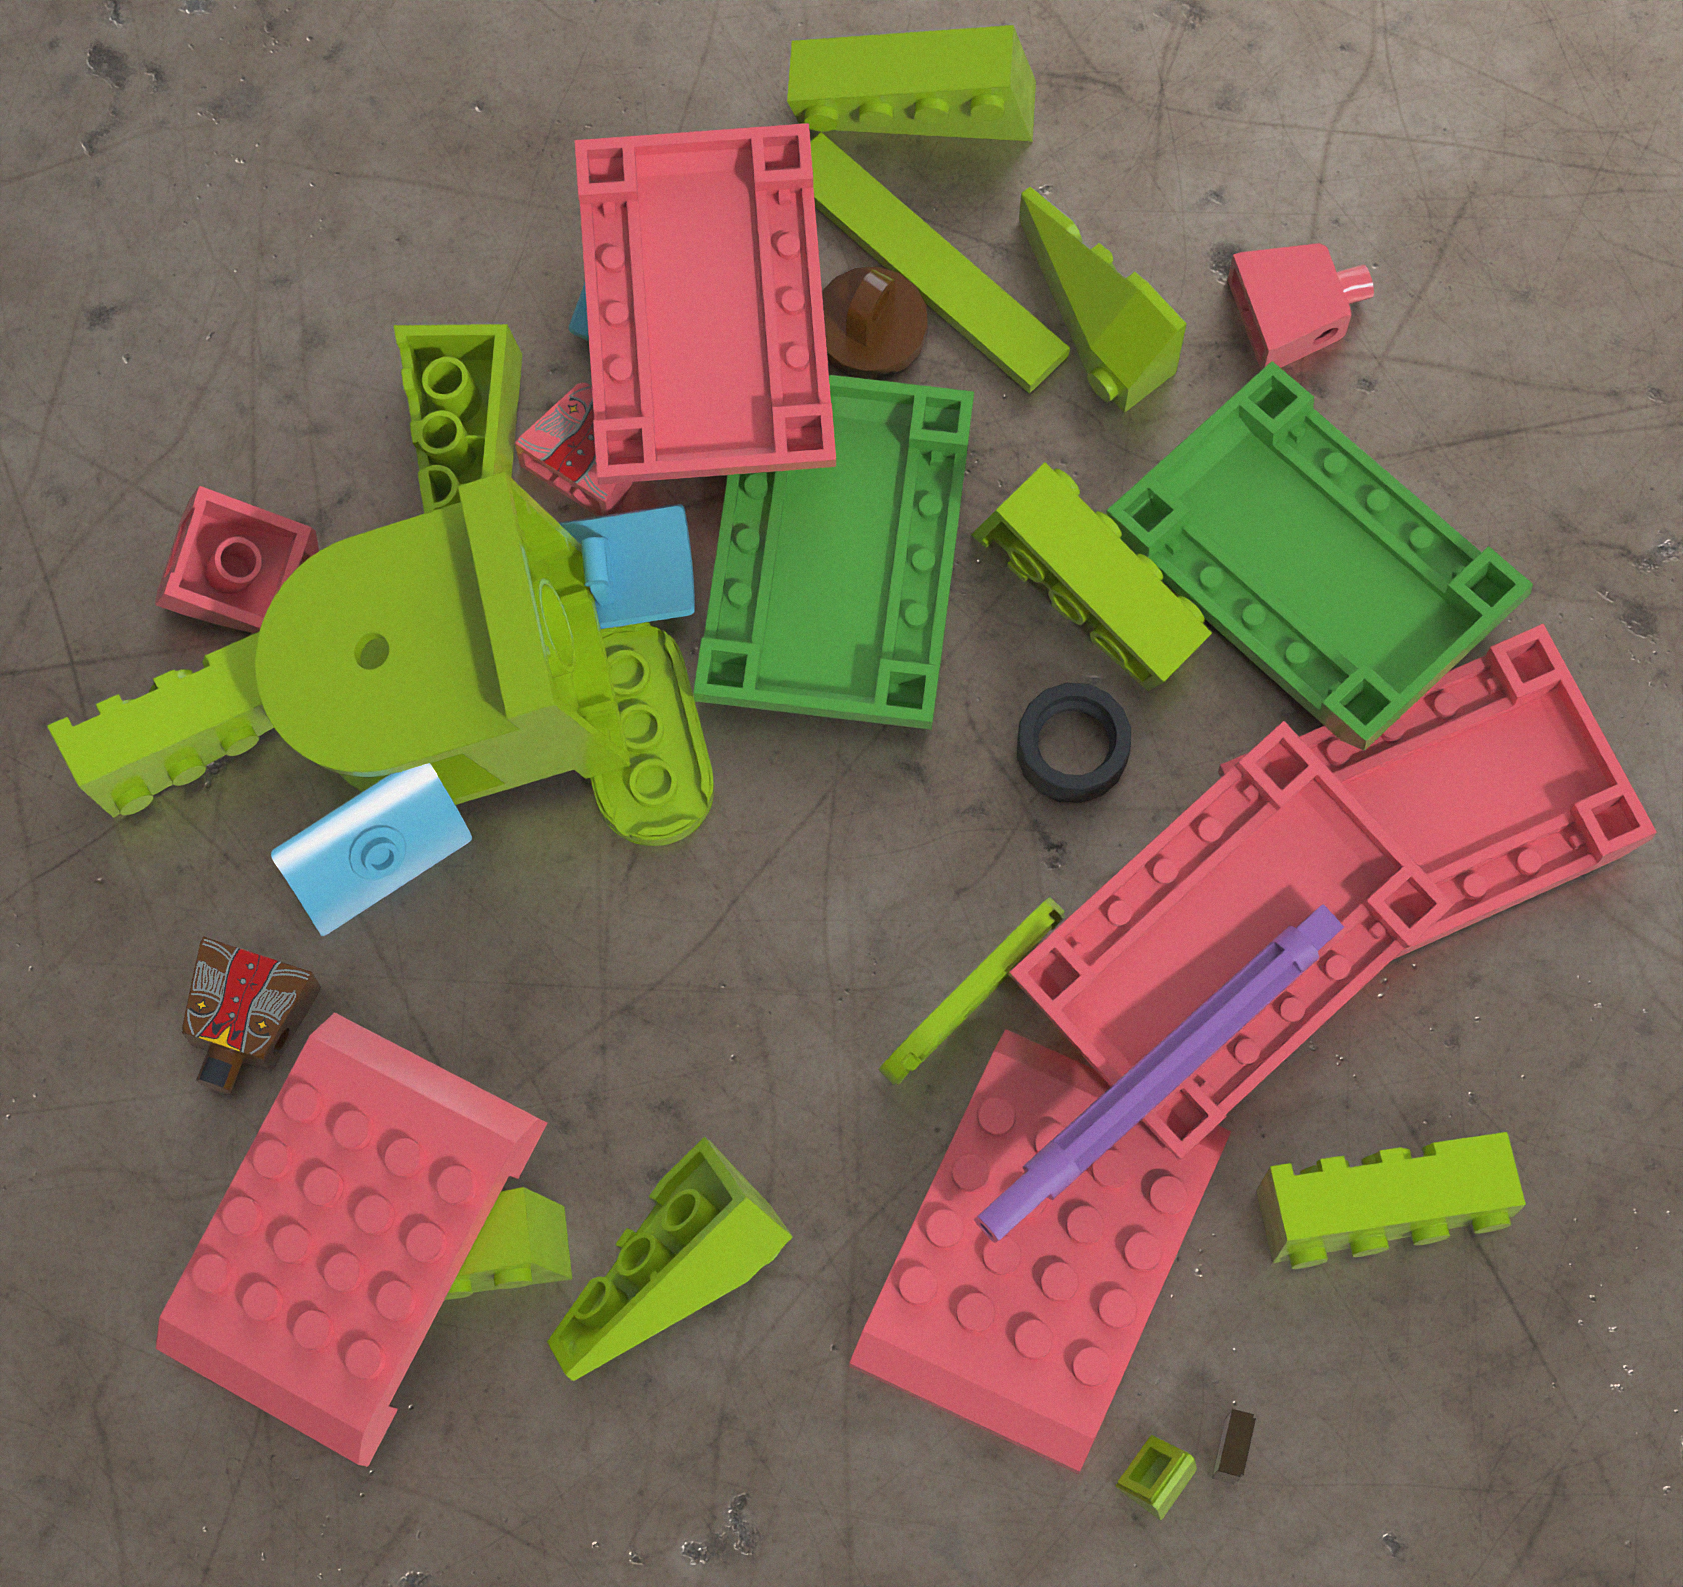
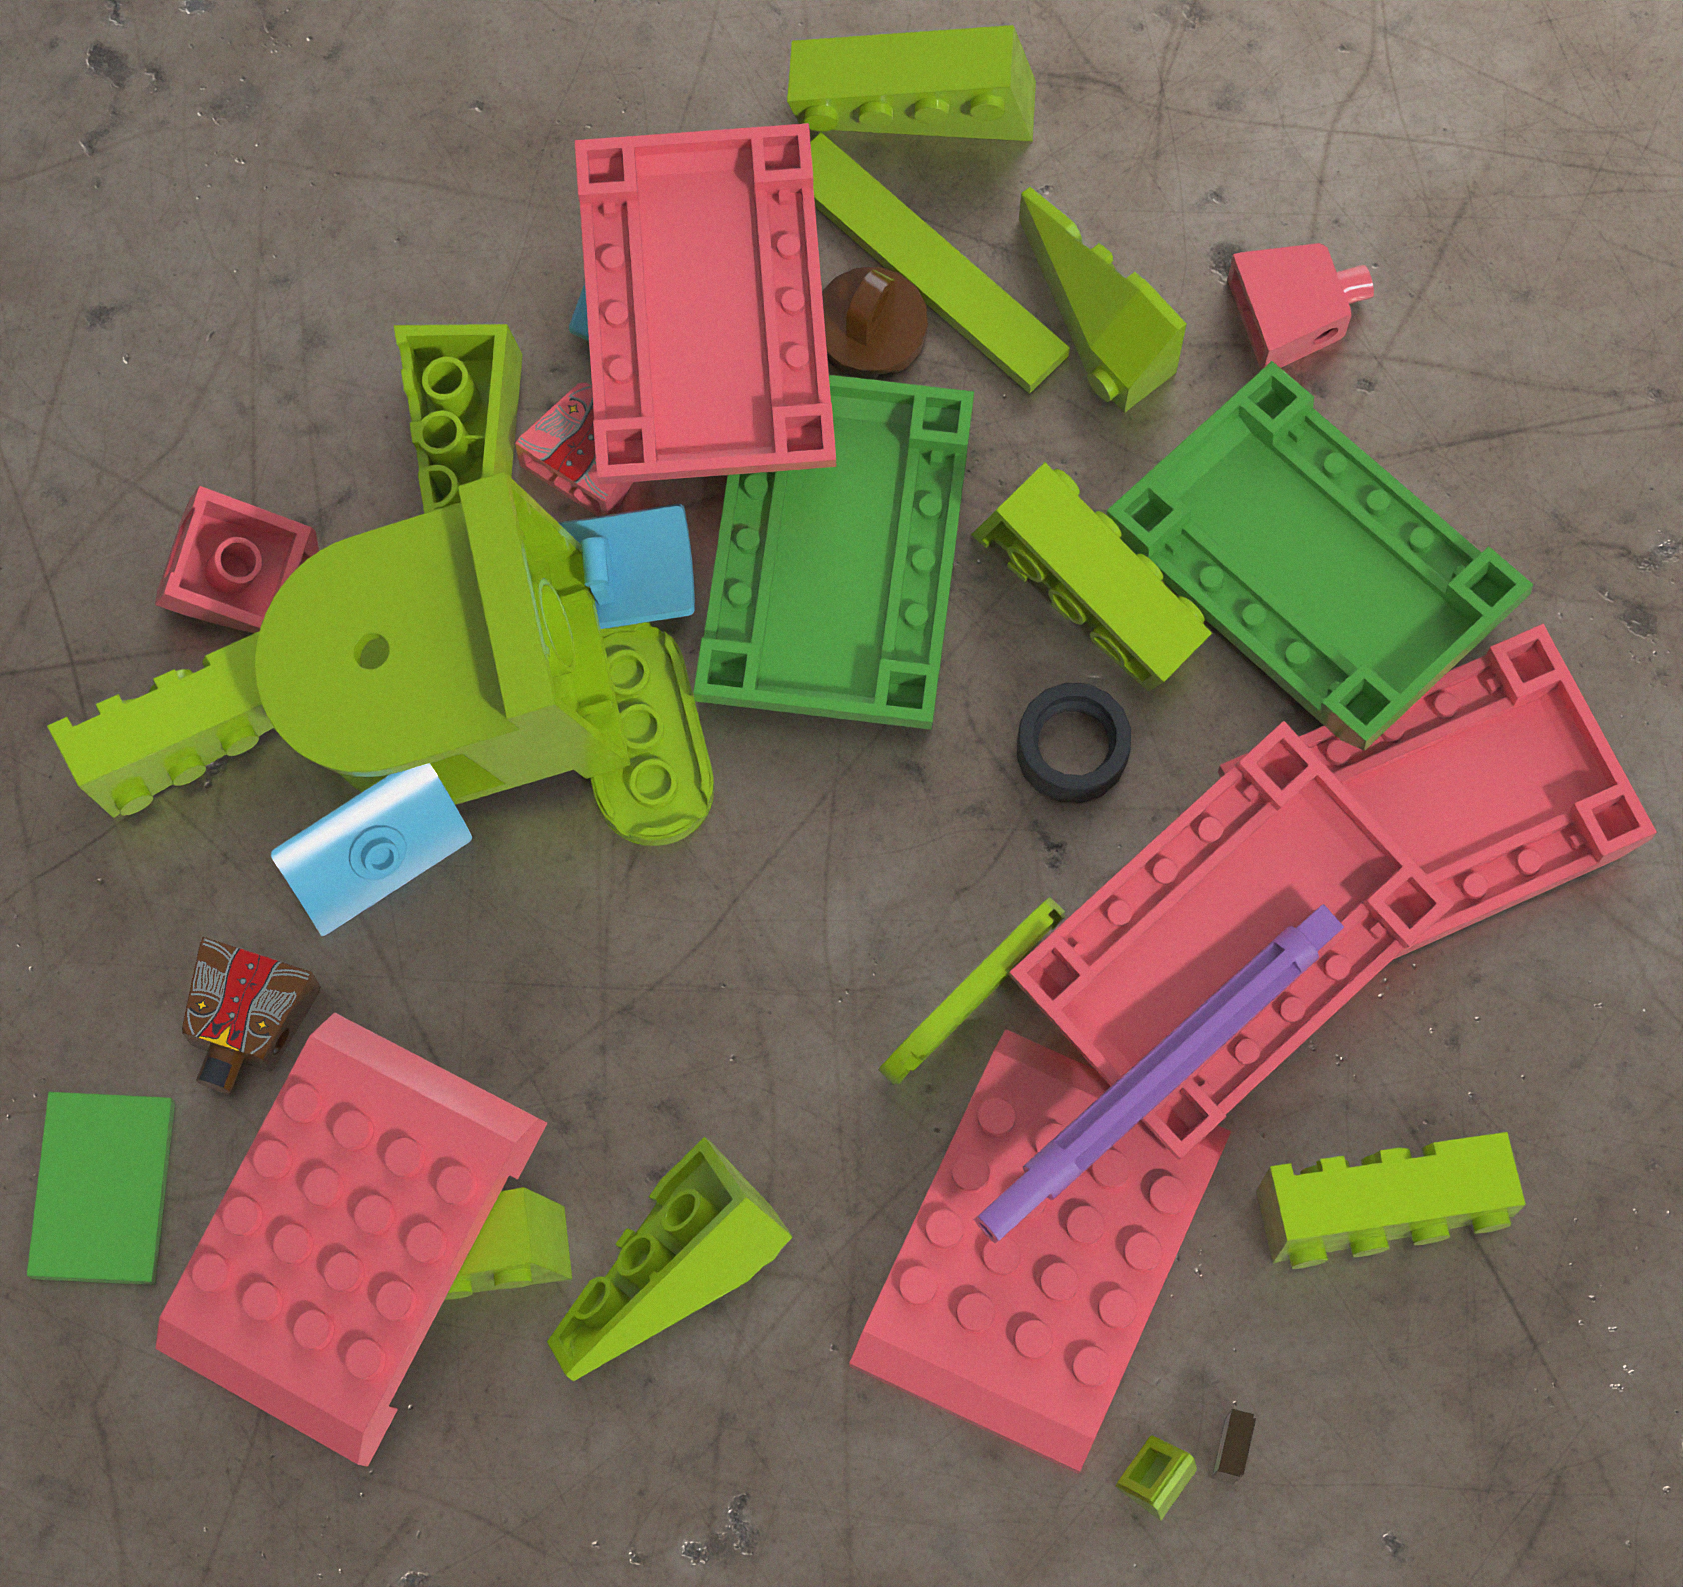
(101, 1188): none -> bright green tile

